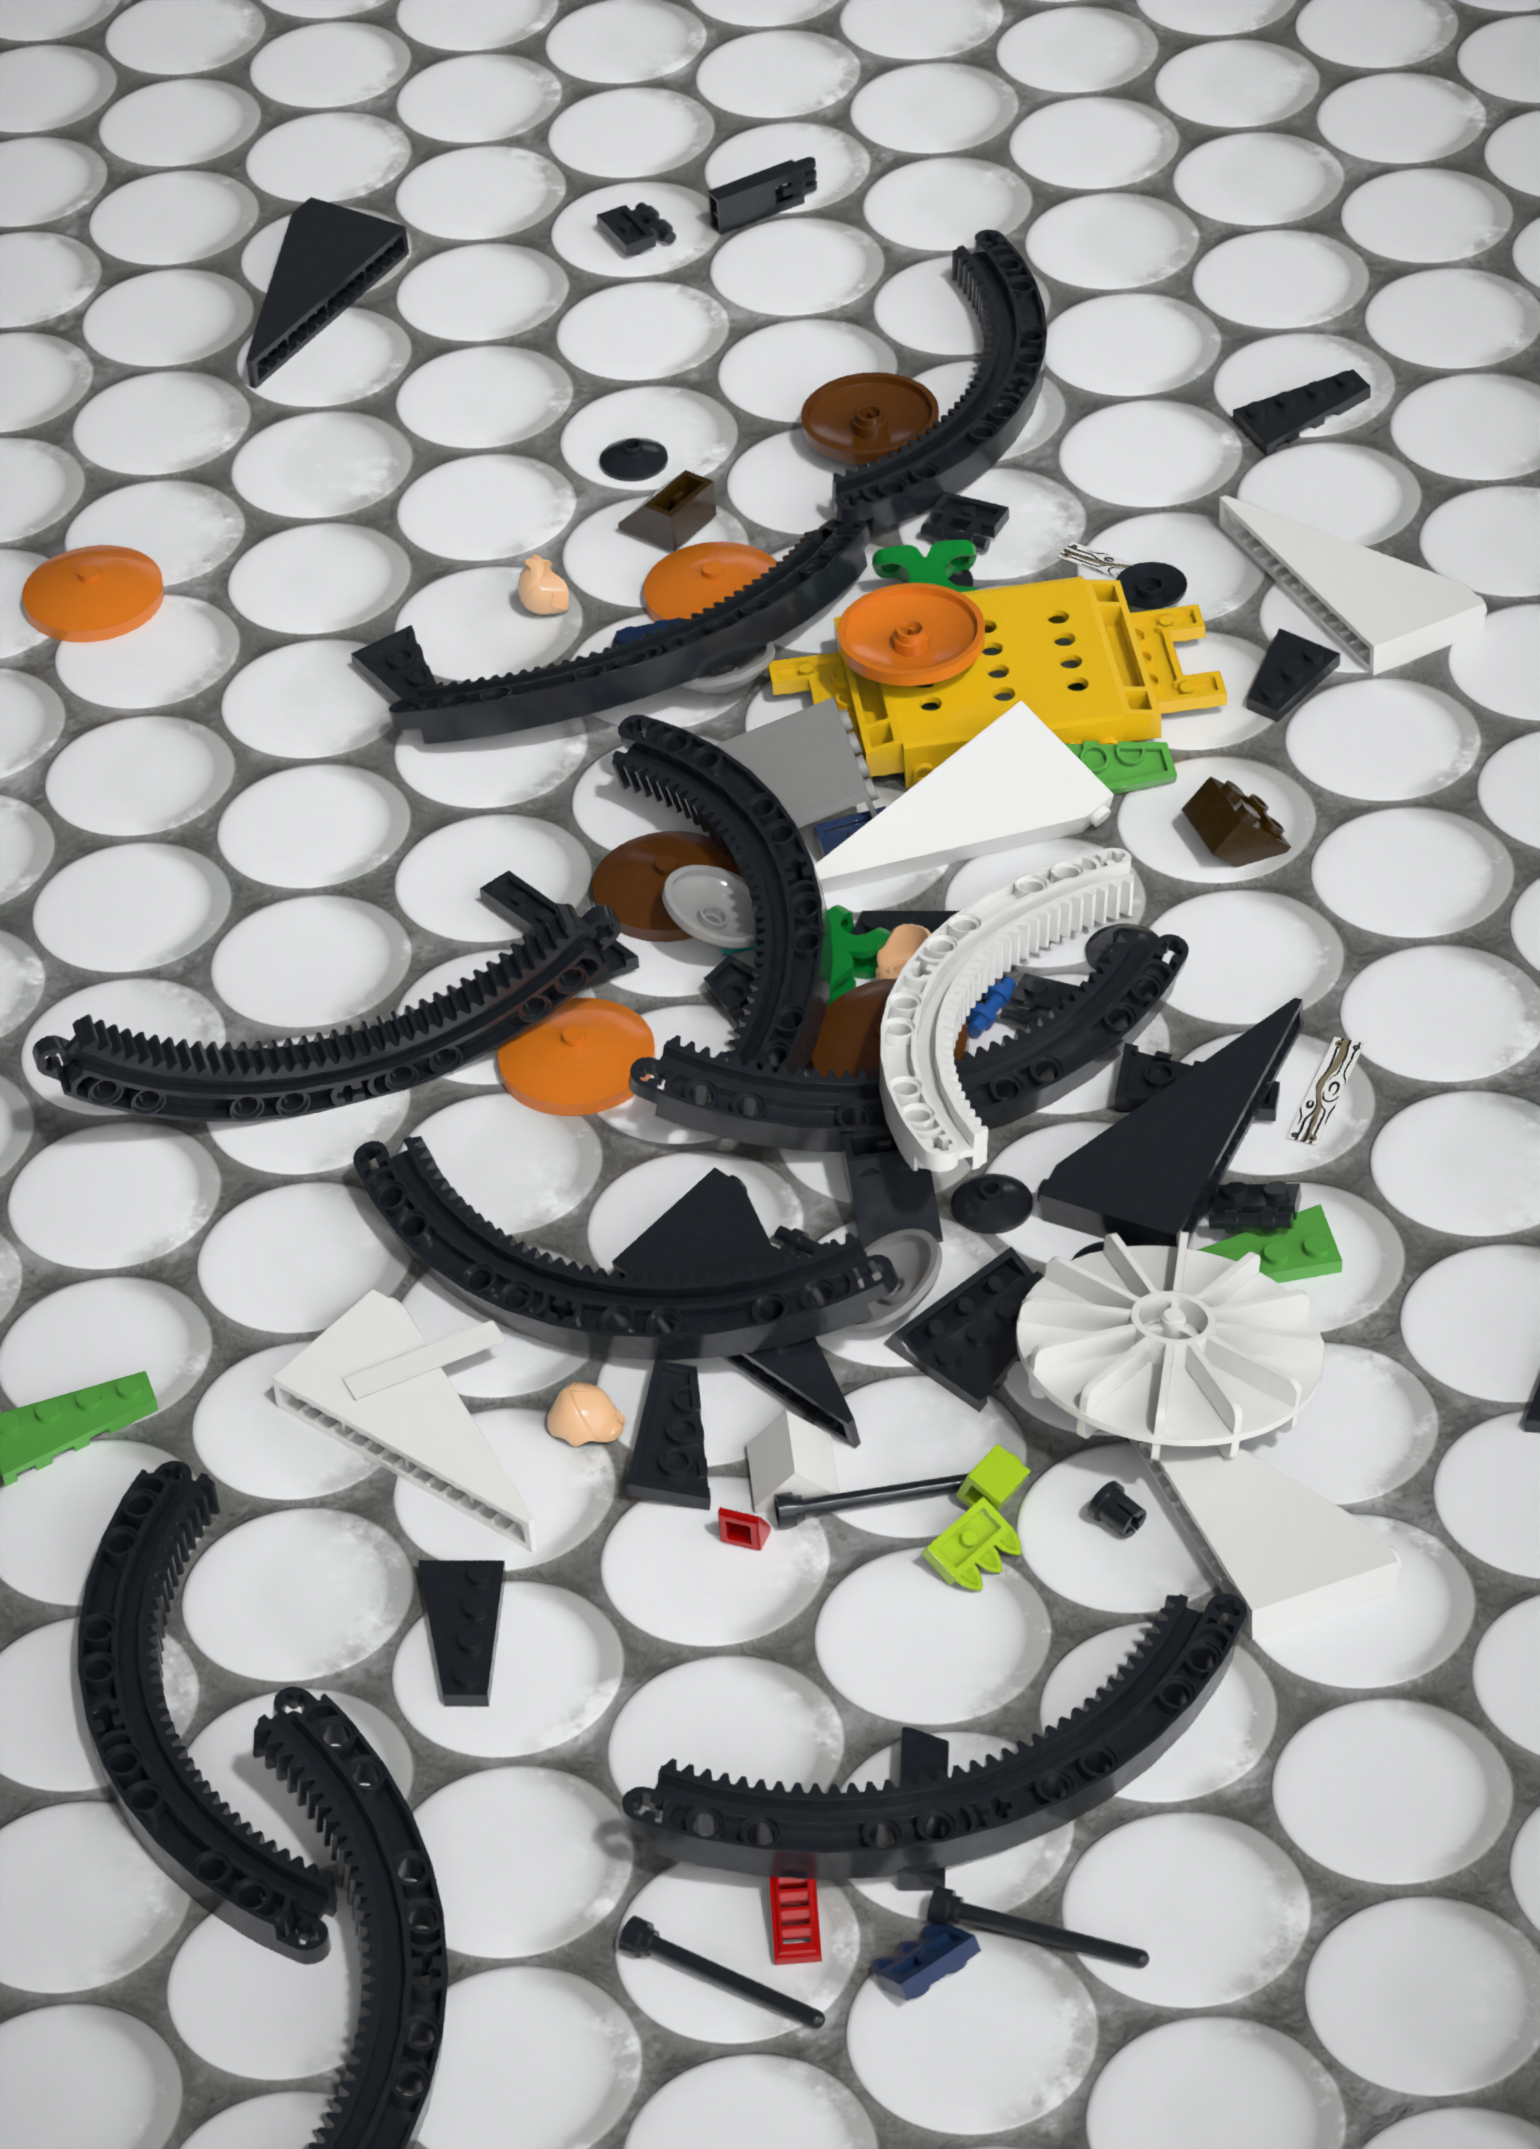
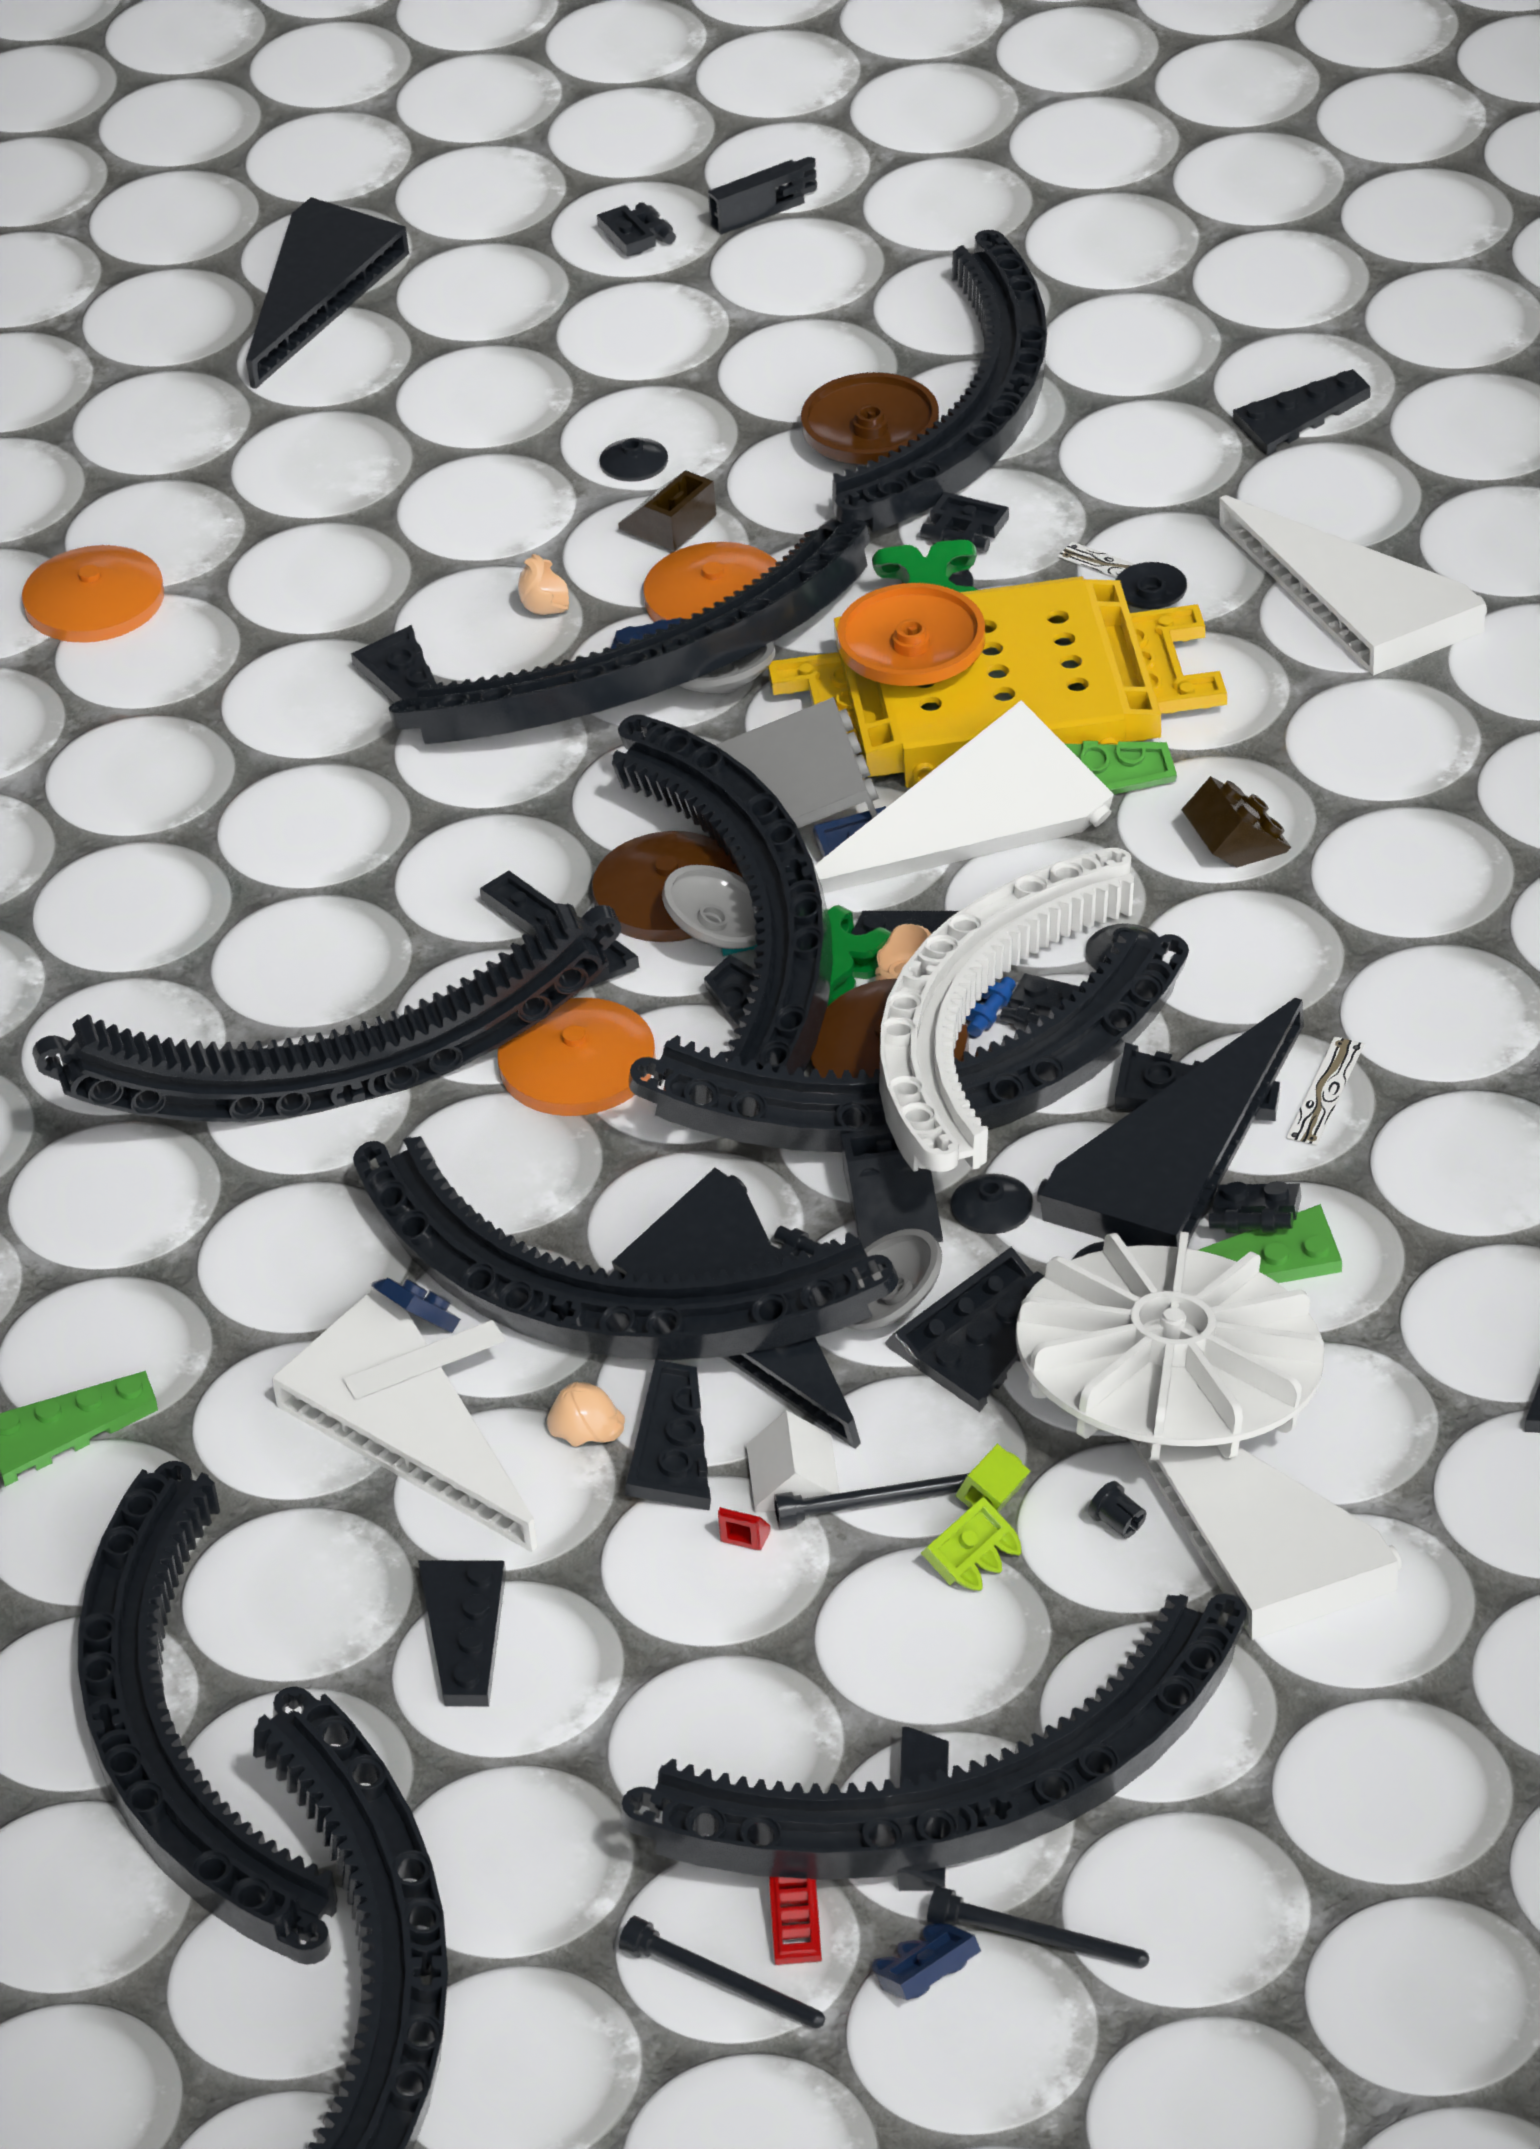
(413, 1299): none -> dark blue plate
(1289, 674): black wing -> none

